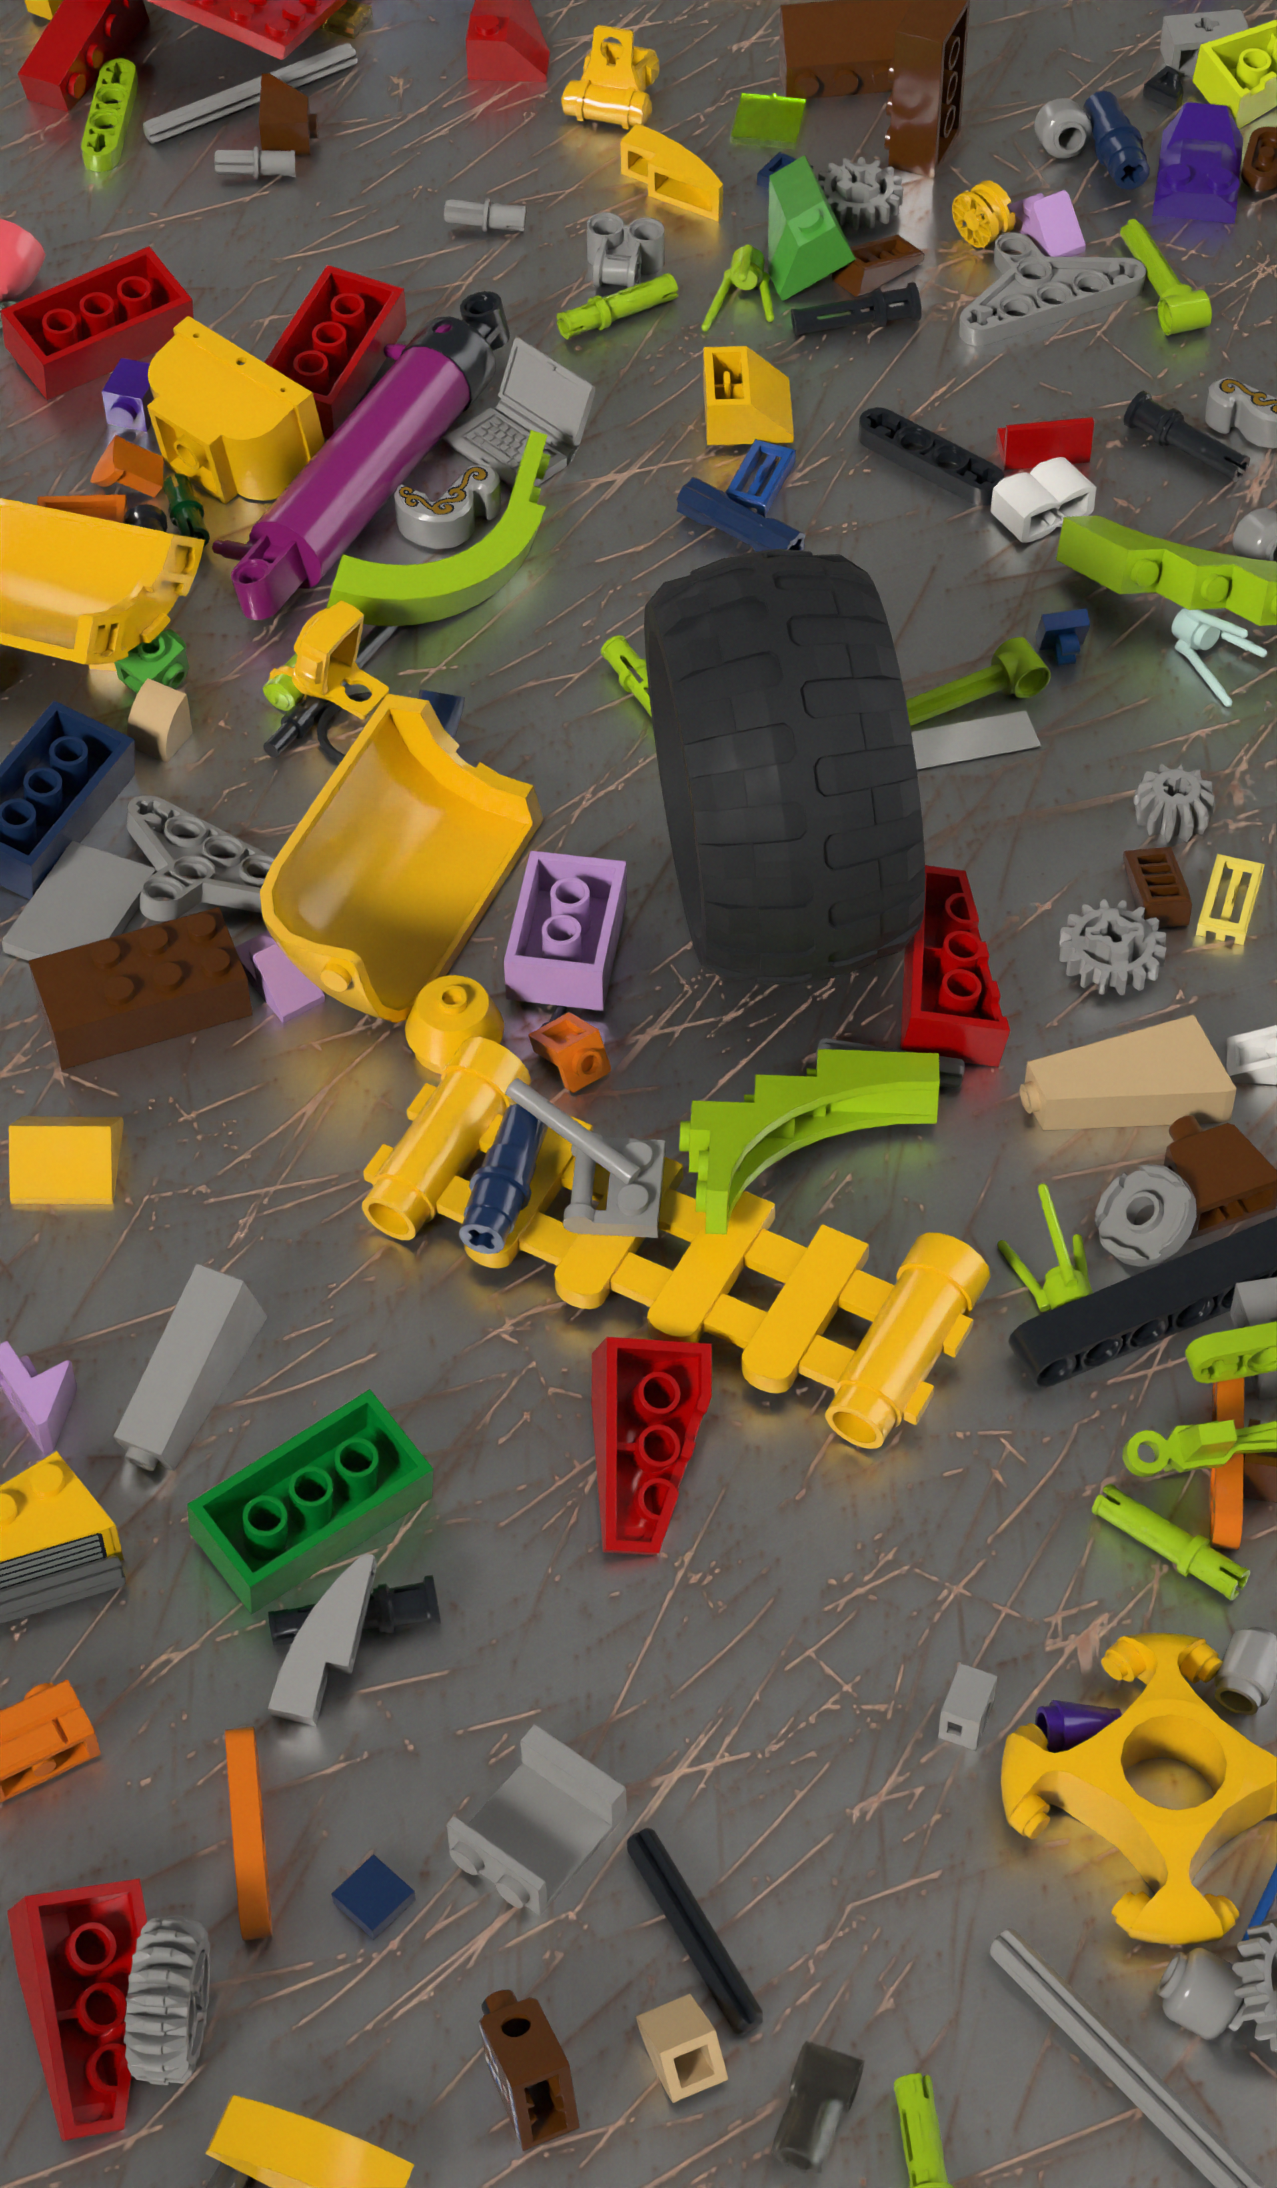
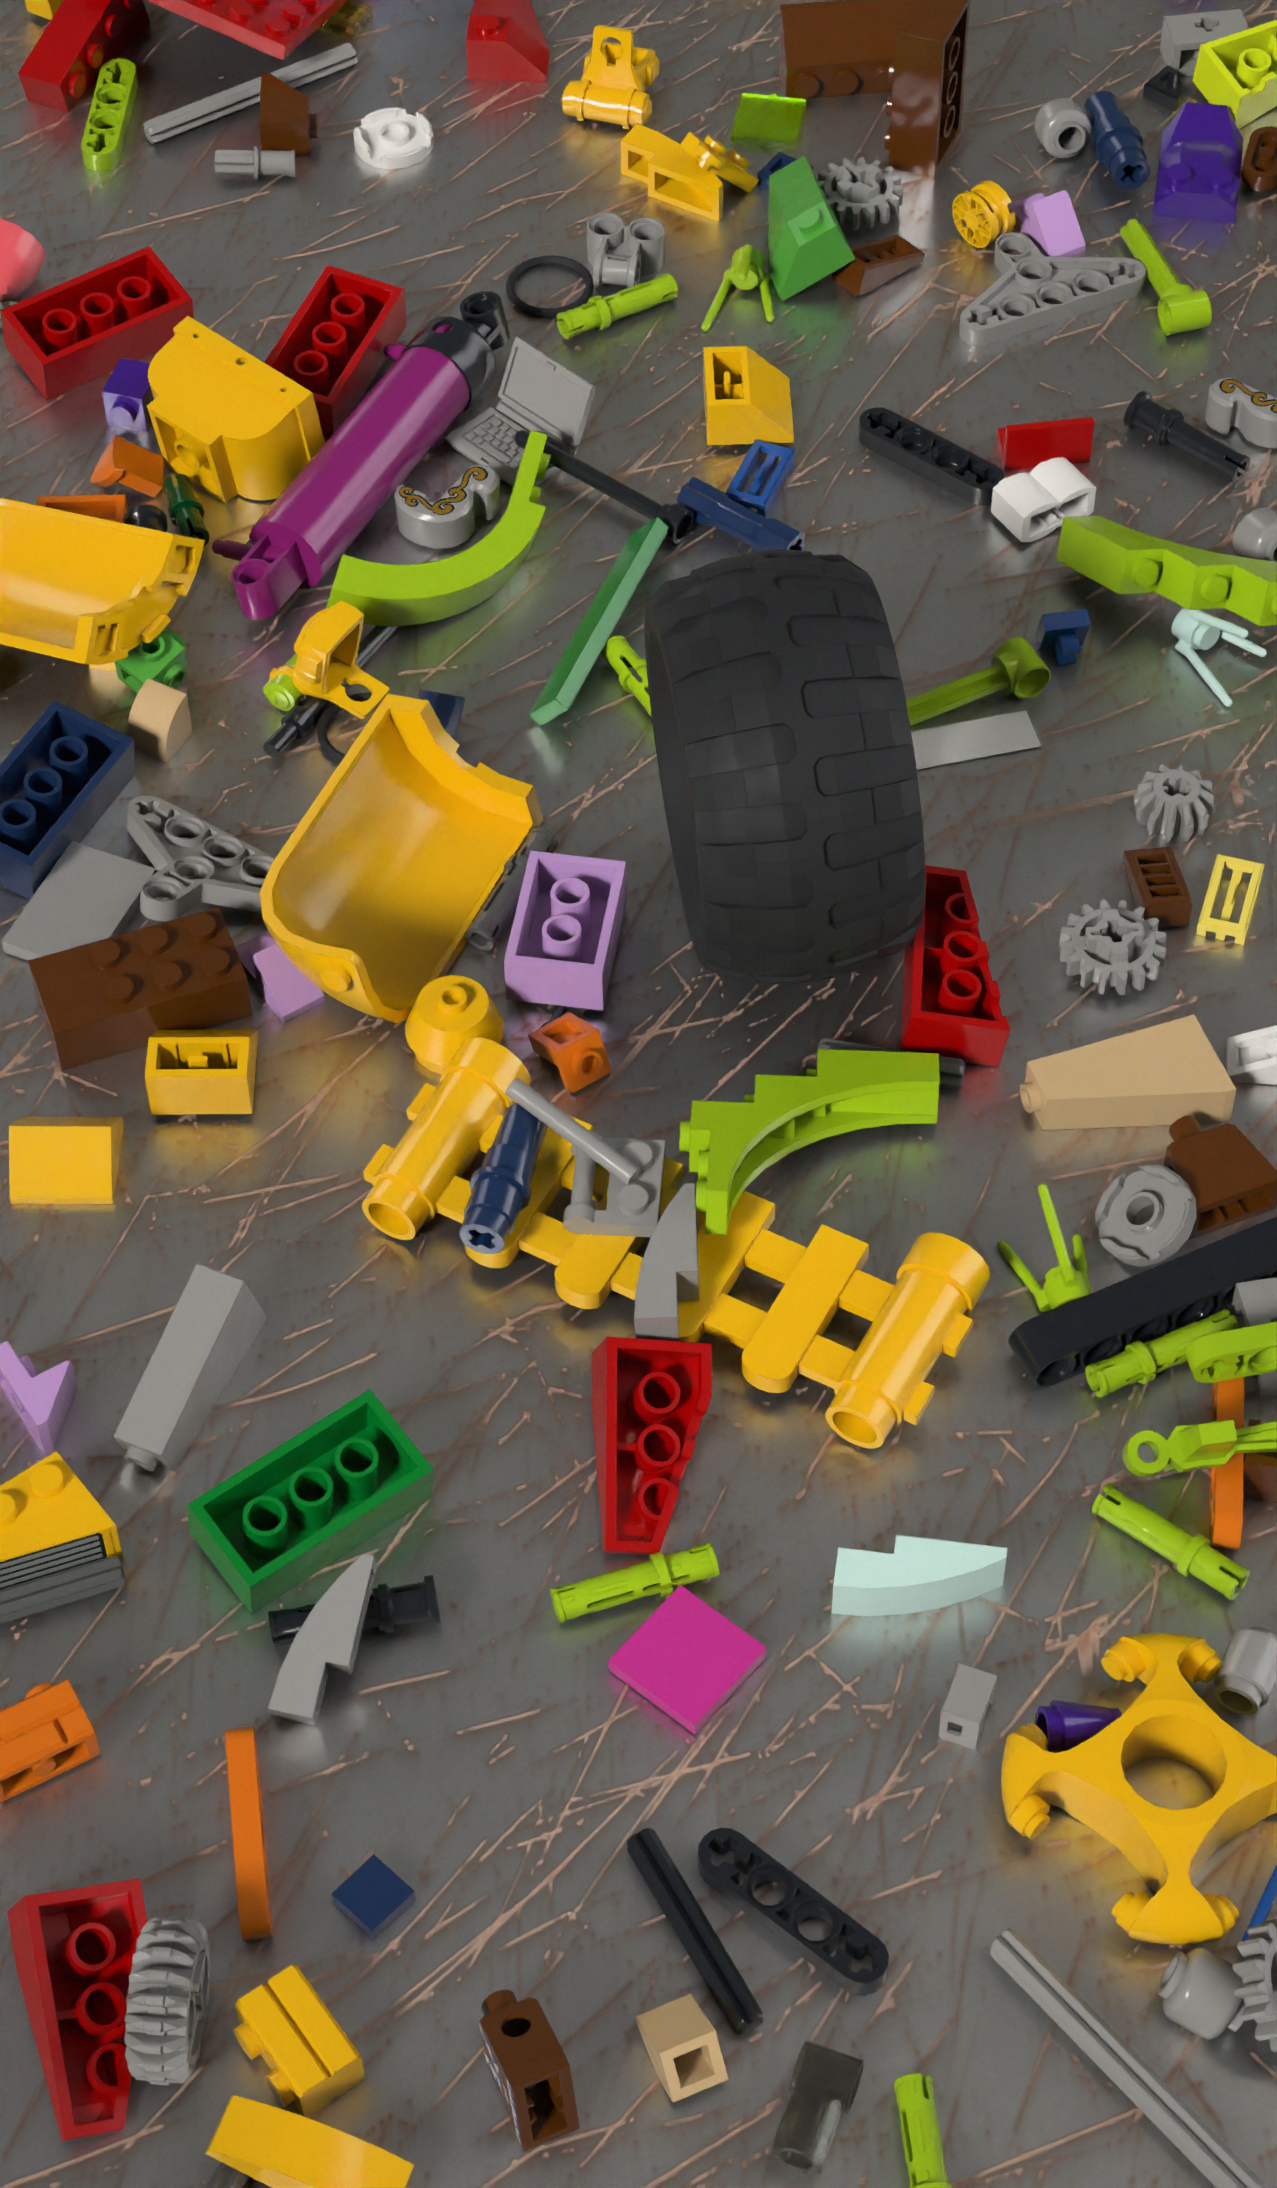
(201, 1071): none -> yellow slope
(298, 2041): none -> yellow brick
(393, 138): none -> white tile
(486, 214): light grey axle -> none
(505, 896): none -> dark grey pin
(539, 1823): light grey panel -> none
(541, 260): none -> black tyre
(599, 622): none -> green tile
(646, 1578): none -> lime pin
(668, 1269): none -> light grey slope
(674, 516): none -> black piece
(687, 1659): none -> dark pink tile
(713, 157): none -> yellow hinge
(799, 1903): none -> black beam
(879, 312): black pin -> none
(915, 1578): none -> light aqua slope
(1144, 1360): none -> lime pin

